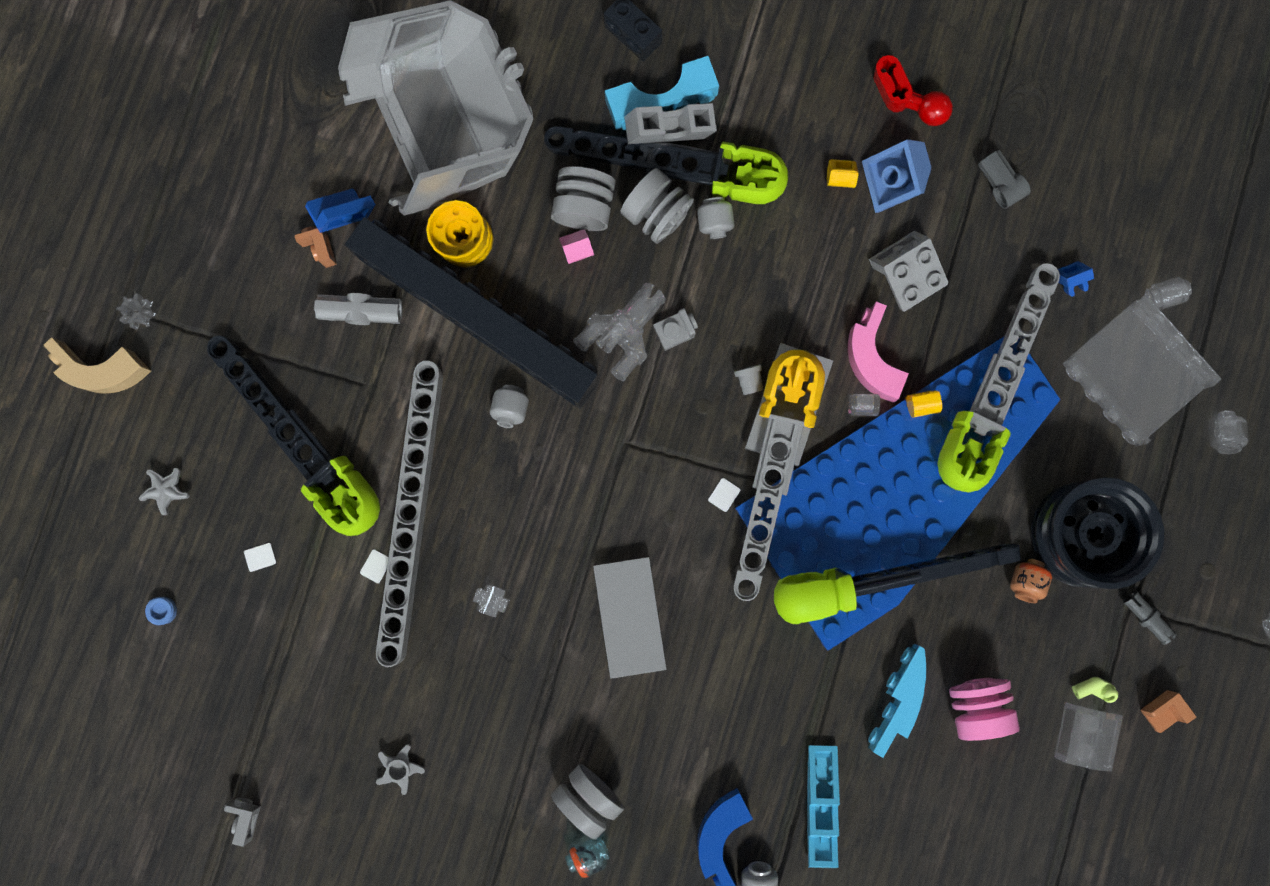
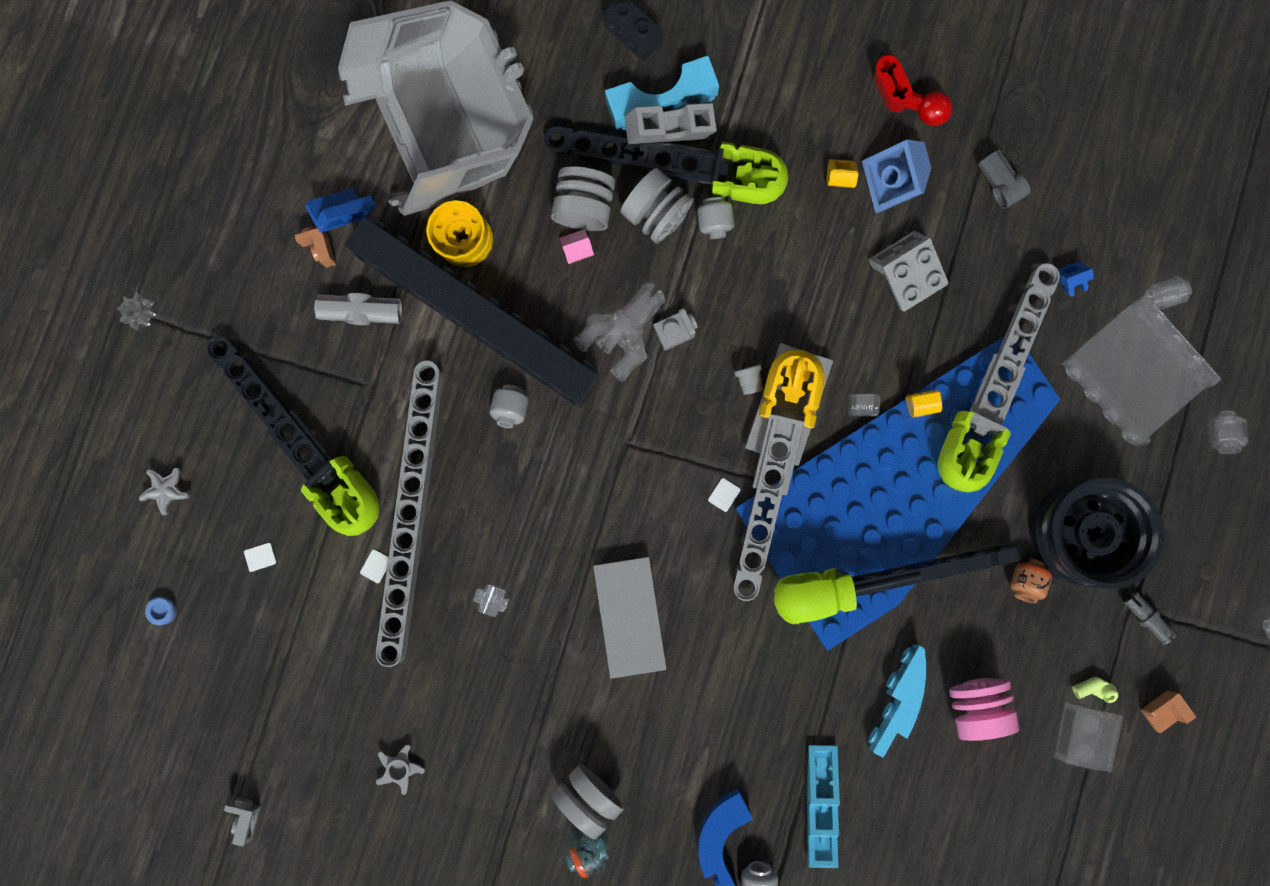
(114, 375): tan arch -> none
(865, 361): bright pink arch -> none

